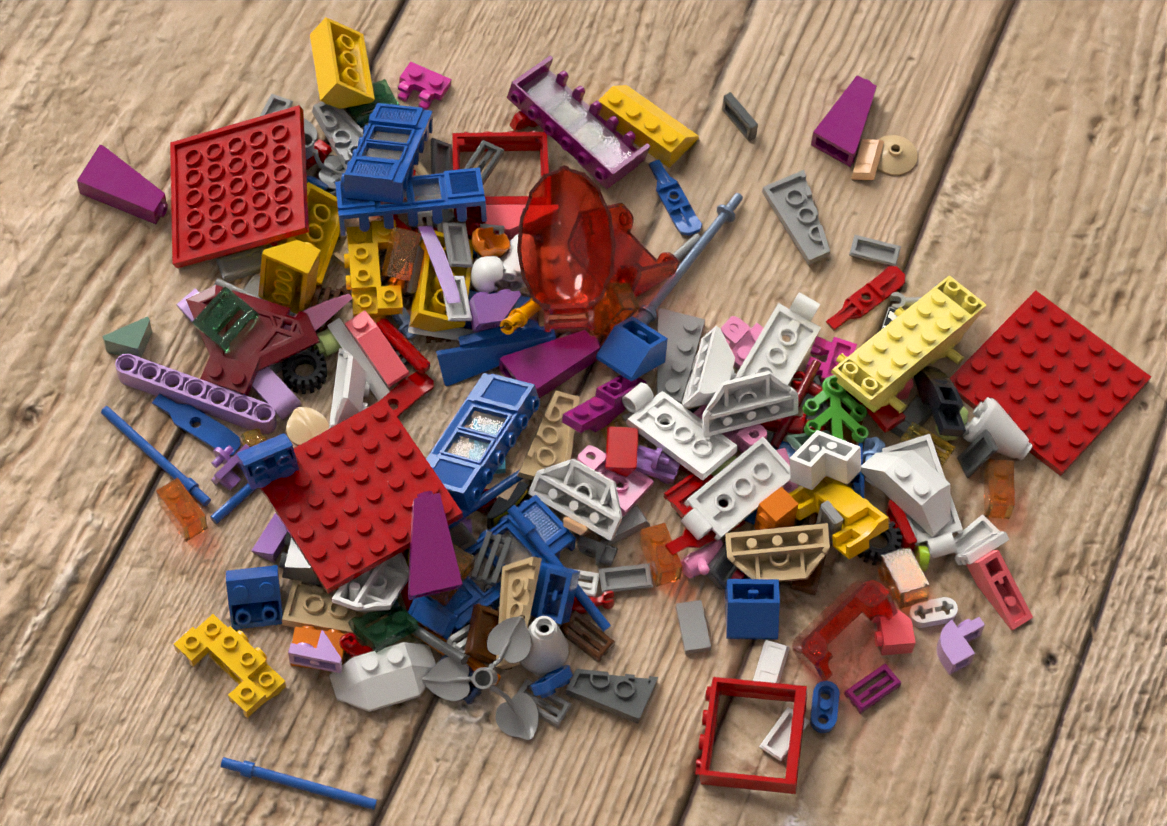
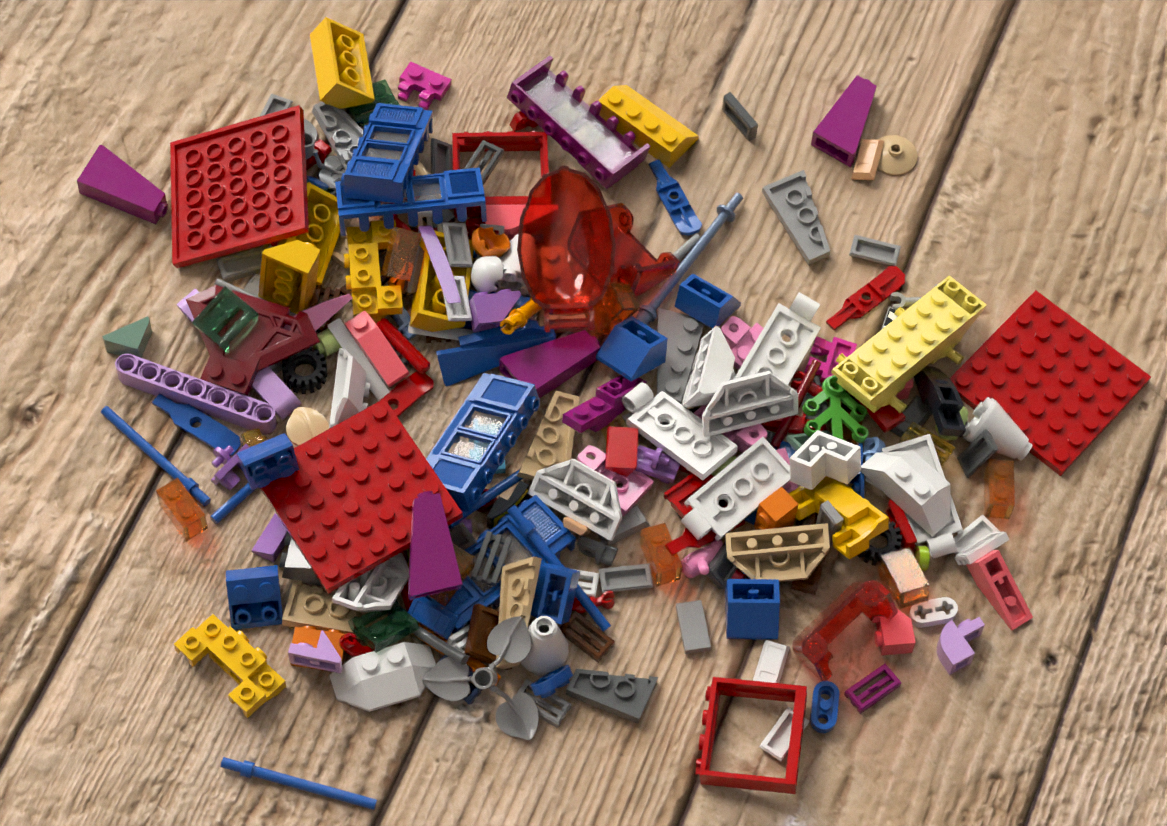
(705, 301): none -> blue slope

